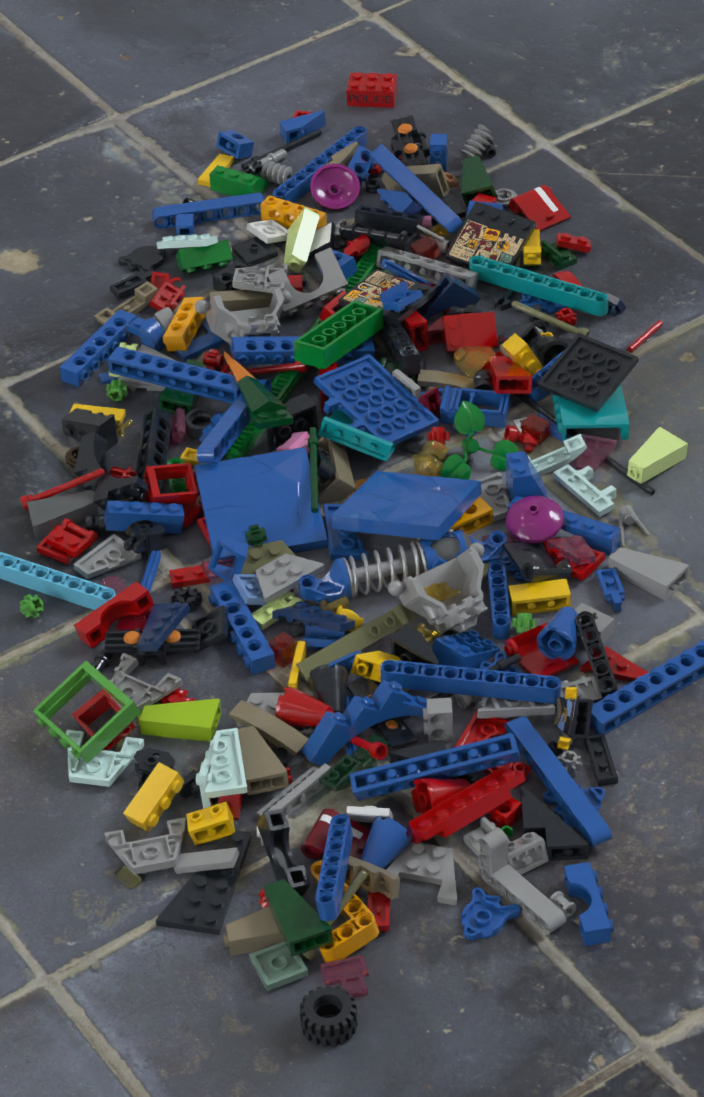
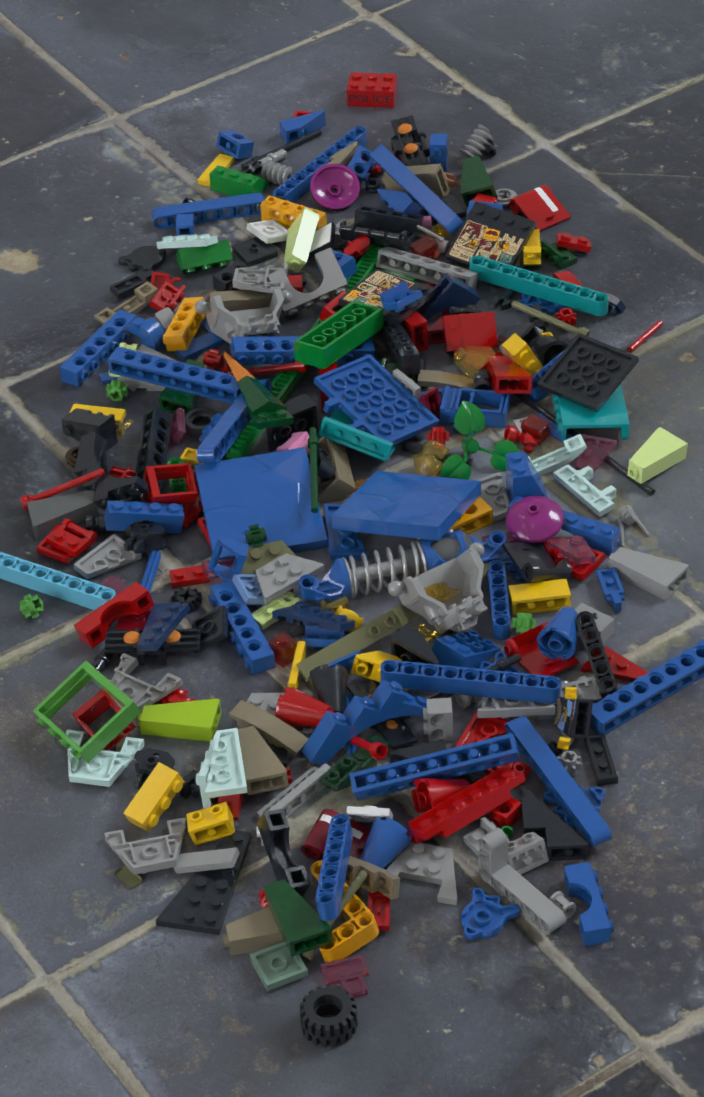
(400, 271): blue axle -> none

